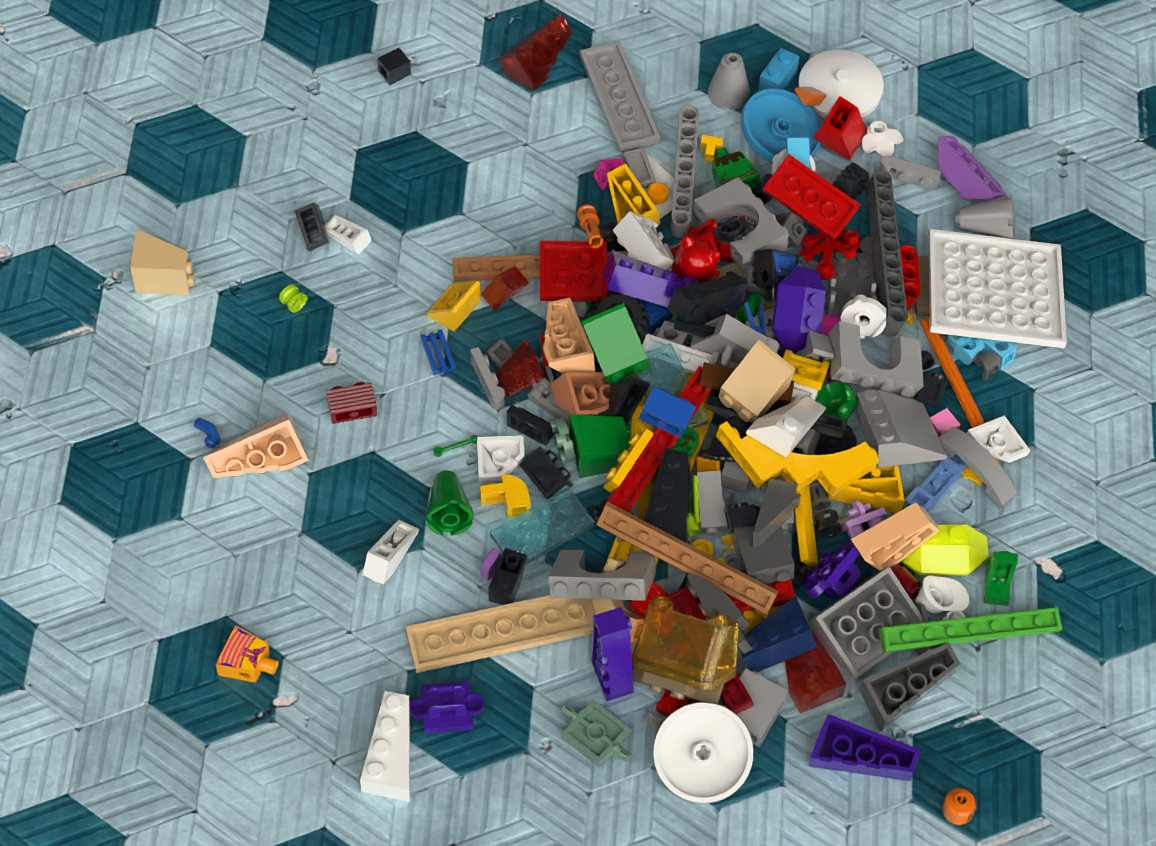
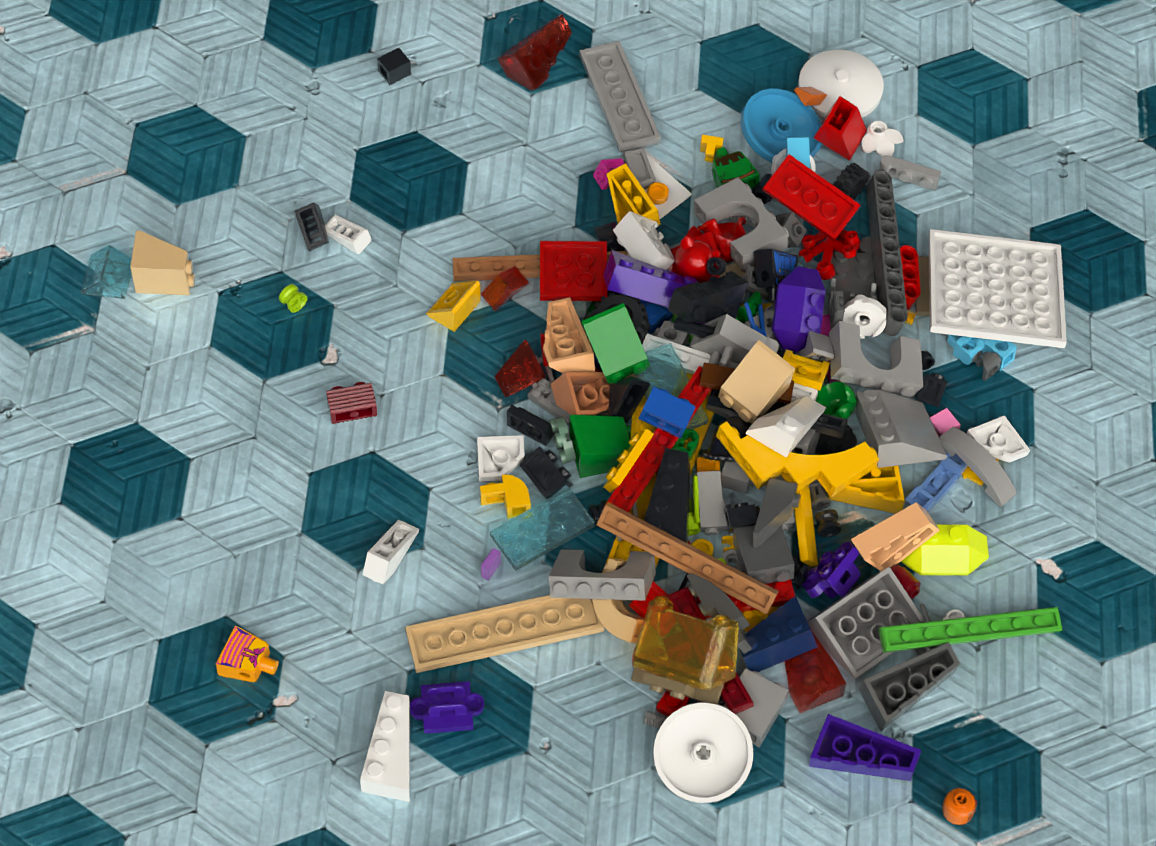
(107, 274): none -> clear light blue slope
(210, 430): blue arm -> none
(263, 449): light nougat wedge -> none
(433, 338): blue tile -> none
(438, 451): green hinge -> none
(448, 505): green cone -> none
(487, 379): light grey plate -> none
(498, 353): dark grey slope -> none
(507, 577): black slope -> none
(590, 223): orange pin -> none
(595, 733): sand green plate -> none
(612, 653): dark purple wedge -> none
(684, 171): light grey beam -> none
(716, 270): none -> black hinge
(730, 83): light grey cone -> none
(732, 231): black gear -> none
(779, 71): dark azure brick -> none
(837, 309): none -> dark grey tile
(854, 526): lavender hips -> none
(942, 595): white piece -> none
(953, 375): orange axle -> none
(966, 171): medium lavender wedge -> none
(989, 217): light grey cone -> none
(998, 577): green bracket -> none

